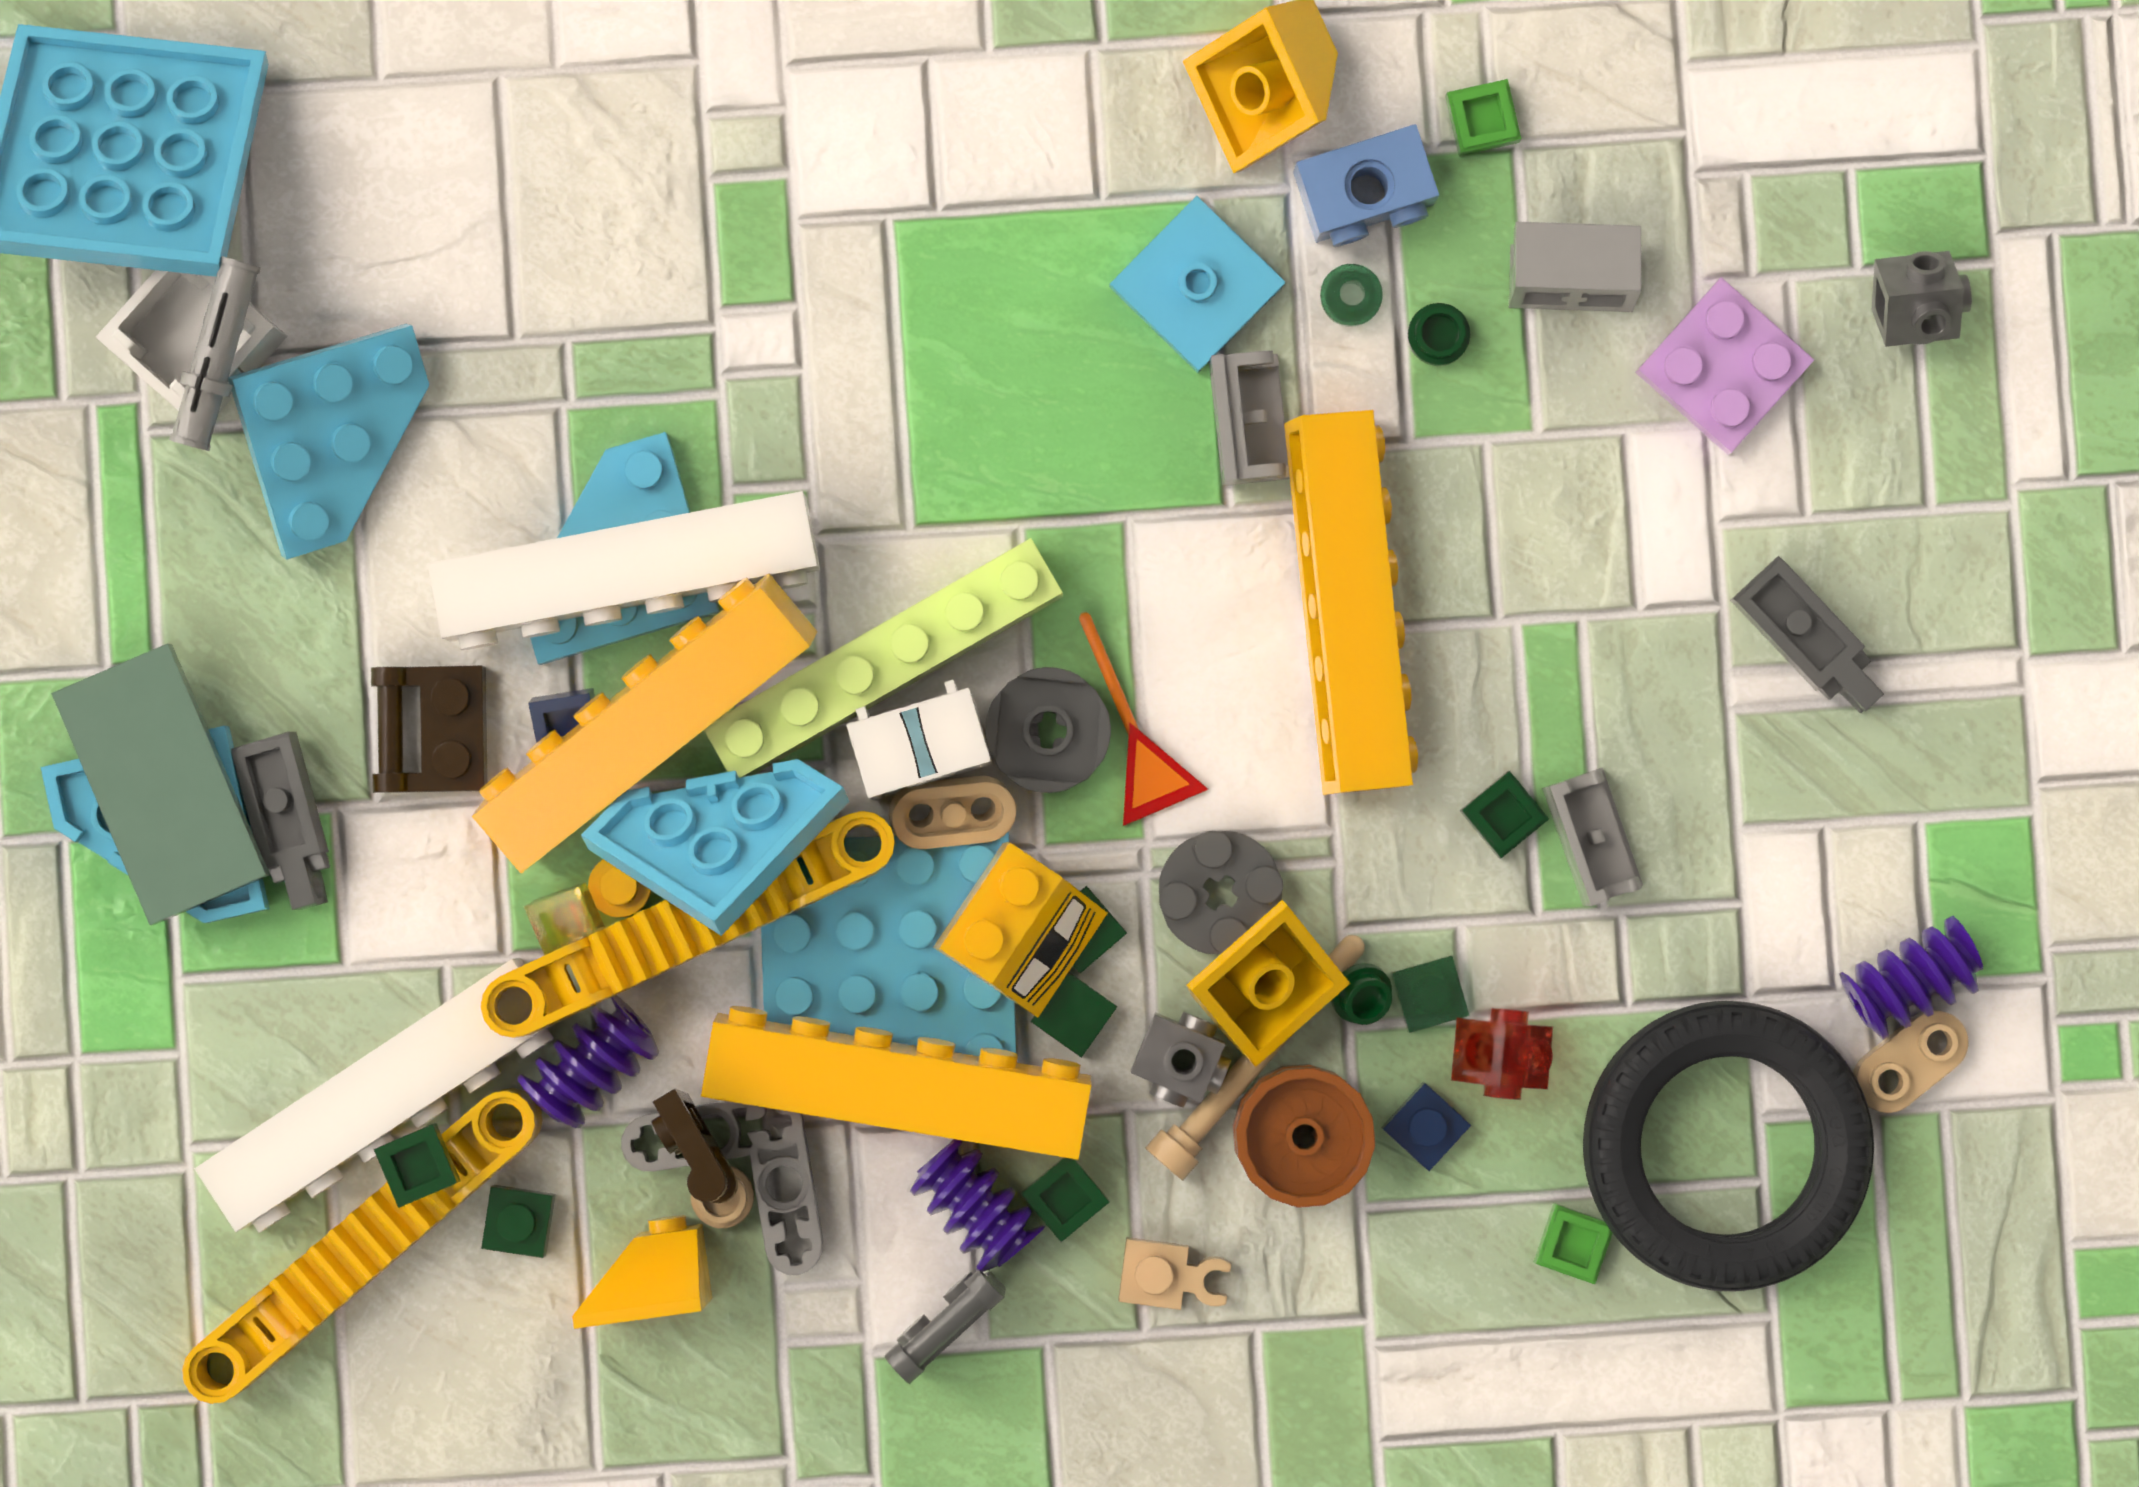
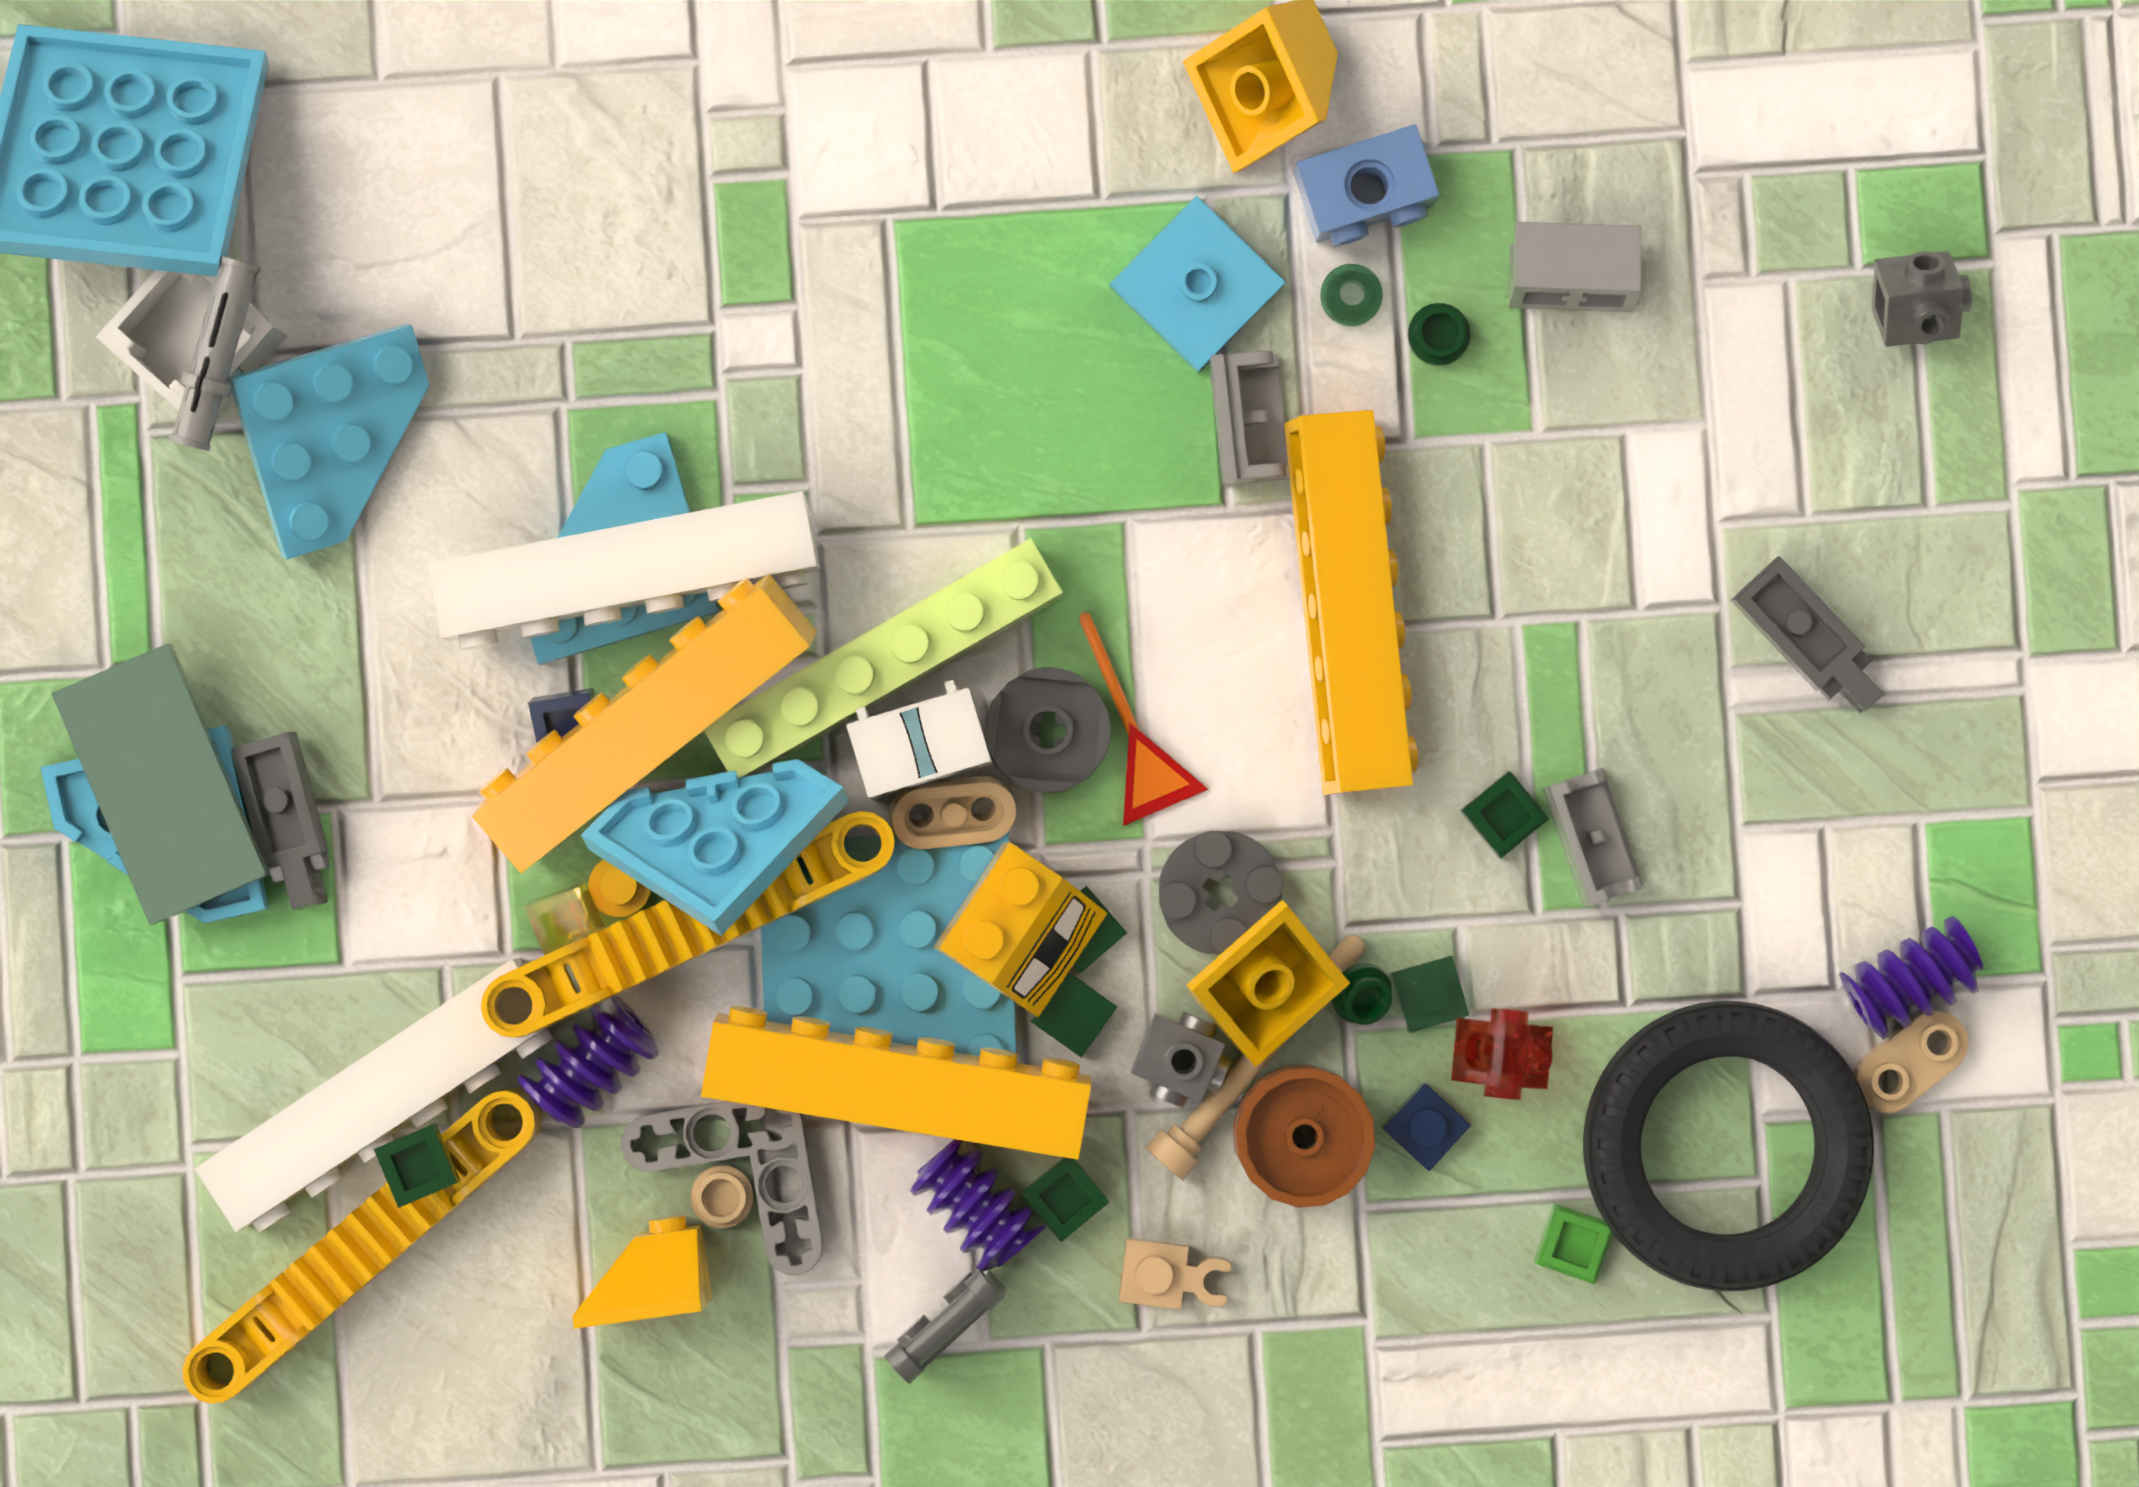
(451, 728): dark brown plate -> none
(518, 1221): dark green plate -> none
(685, 1132): dark brown plate -> none
(1483, 117): bright green tile -> none
(1724, 366): lavender plate -> none

